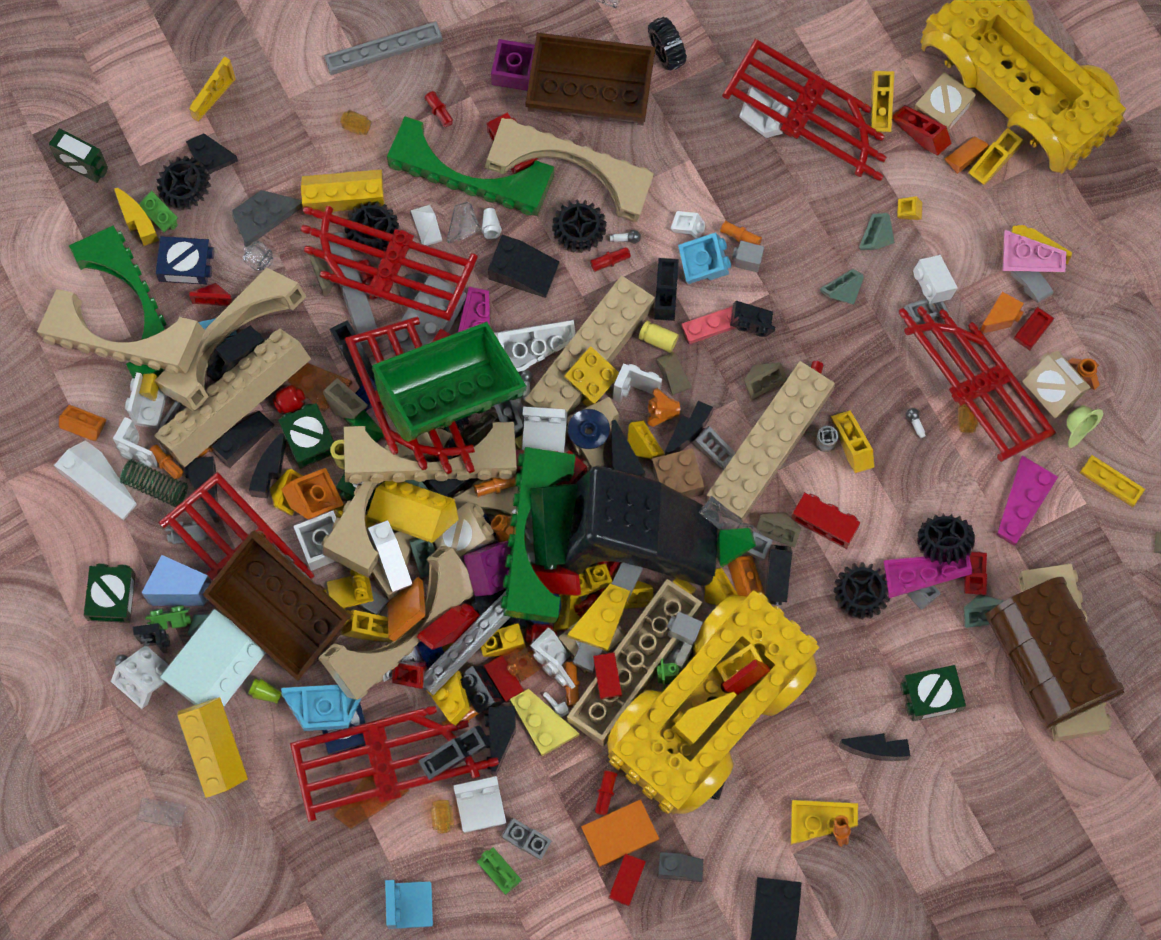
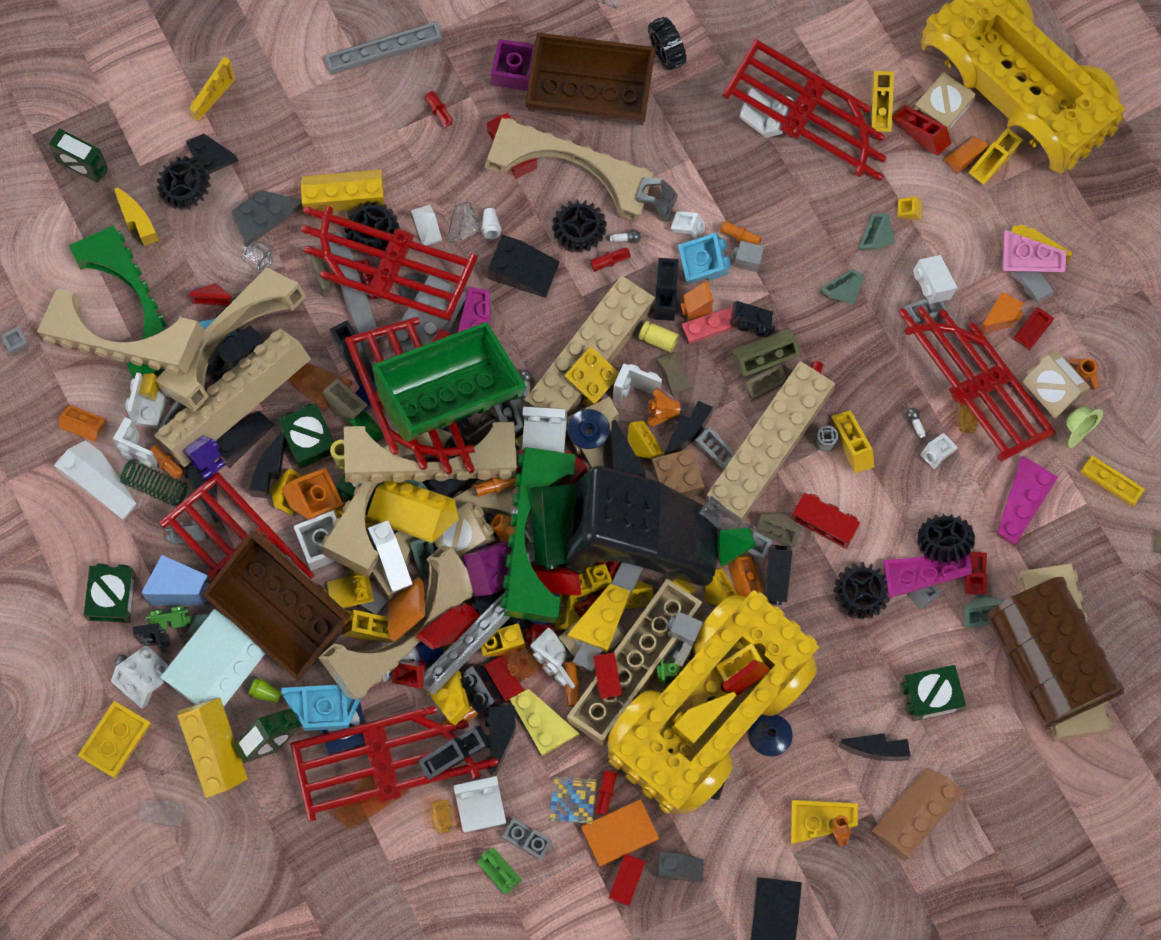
(14, 340): none -> light grey plate
(114, 739): none -> yellow plate
(159, 212): bright green hinge -> none
(184, 260): dark blue brick -> none
(203, 454): none -> dark purple brick
(267, 735): none -> dark green brick
(289, 399): red head -> none
(355, 122): clear yellow brick -> none
(408, 904): medium azure bracket -> none
(518, 191): green arch -> none
(534, 343): white wedge -> none
(561, 709): white hand -> none
(572, 800): none -> clear tile
(663, 205): none -> dark grey piece
(697, 302): none -> orange slope
(765, 352): none -> olive brick
(769, 745): none -> dark blue dish
(917, 813): none -> nougat slope
(938, 450): none -> white bracket

